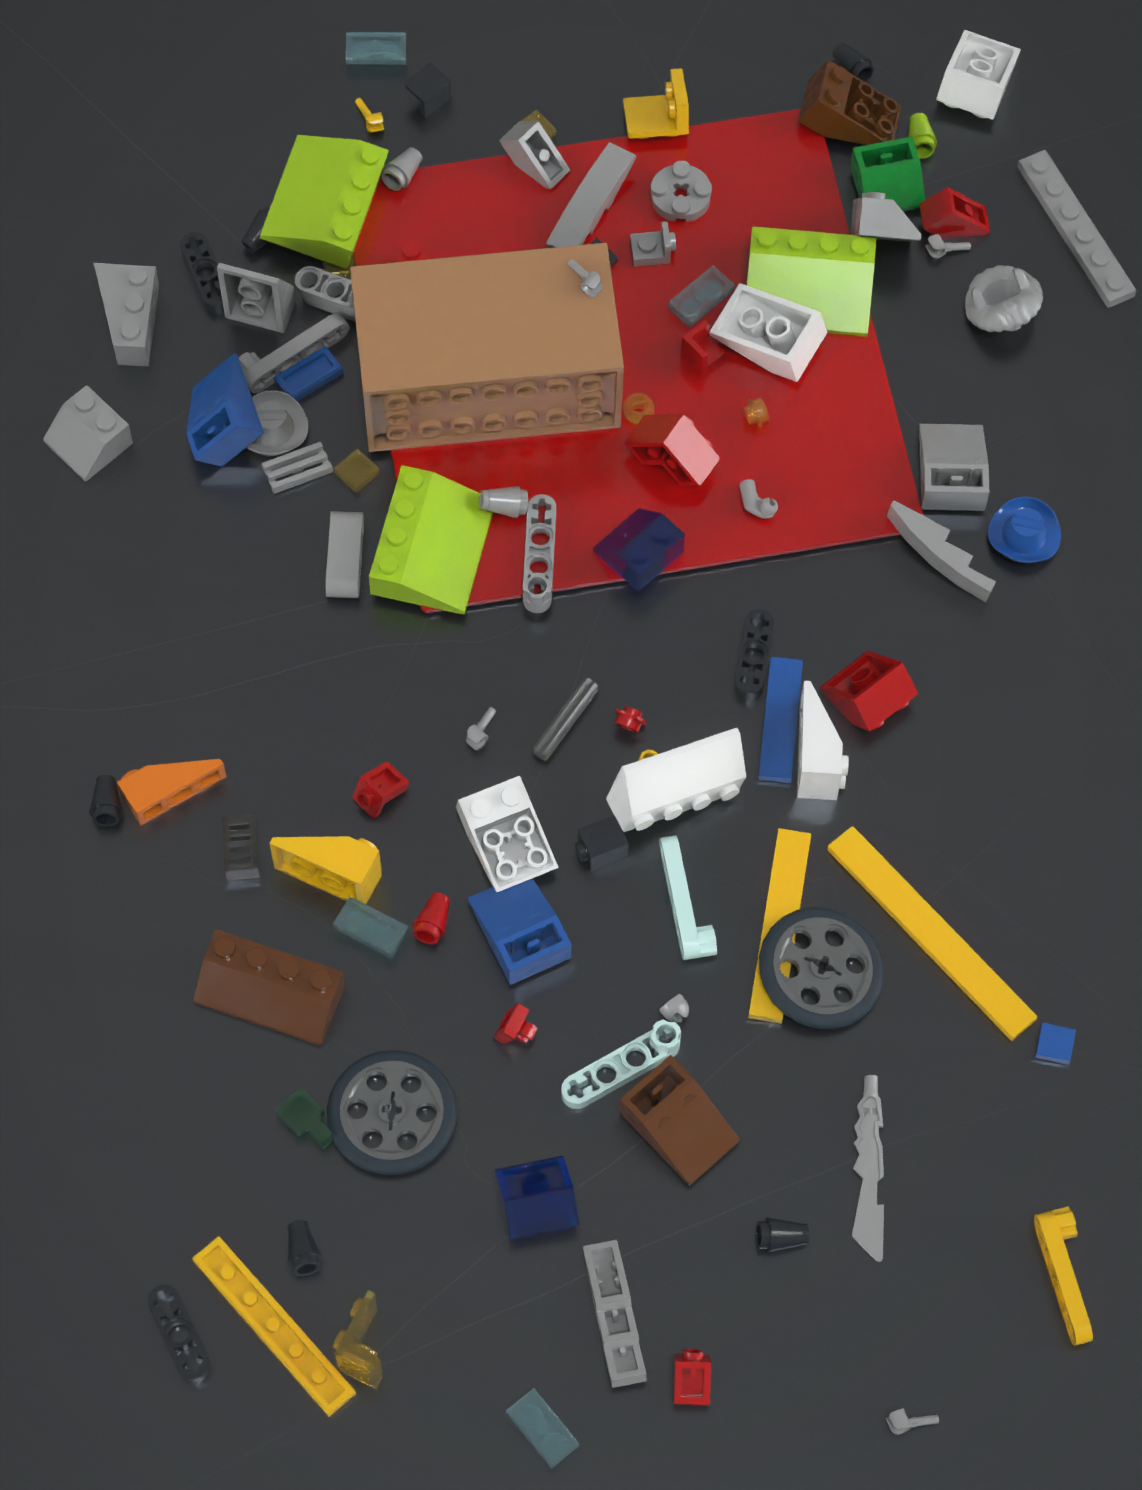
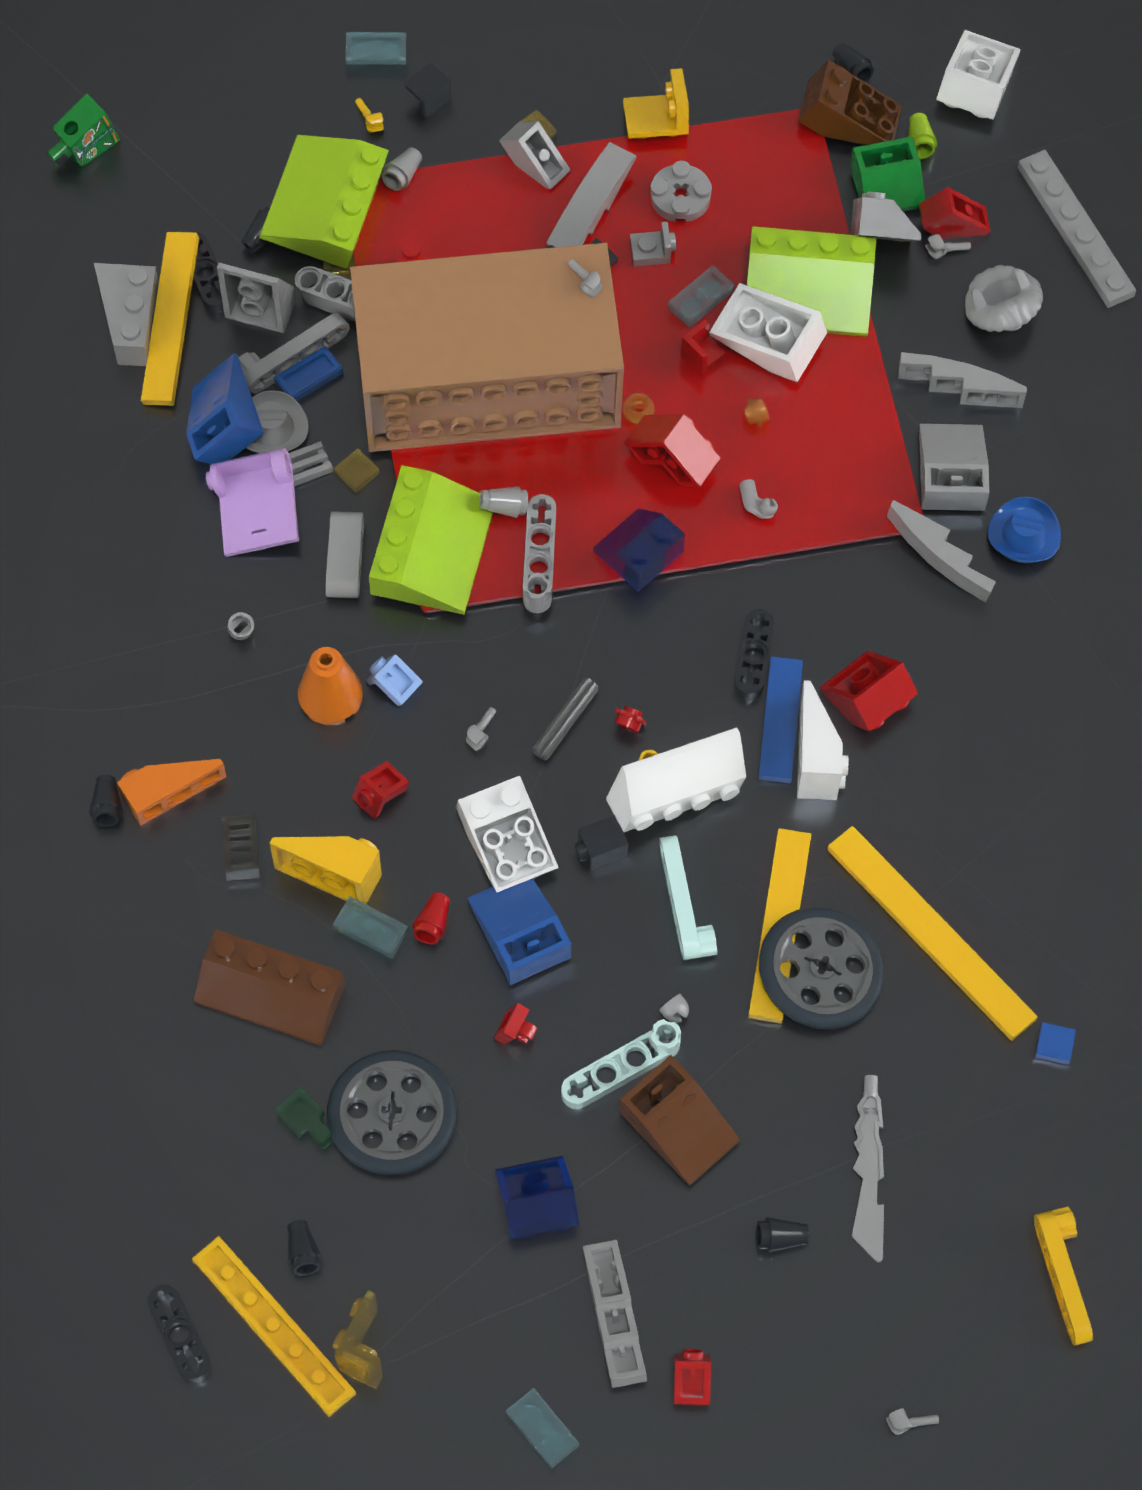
(83, 133): none -> green torso
(87, 433): light grey slope -> none
(170, 318): none -> yellow tile
(235, 621): none -> light grey hinge
(255, 501): none -> lavender door
(329, 688): none -> orange cone
(394, 678): none -> light blue bracket
(973, 383): none -> light grey slope

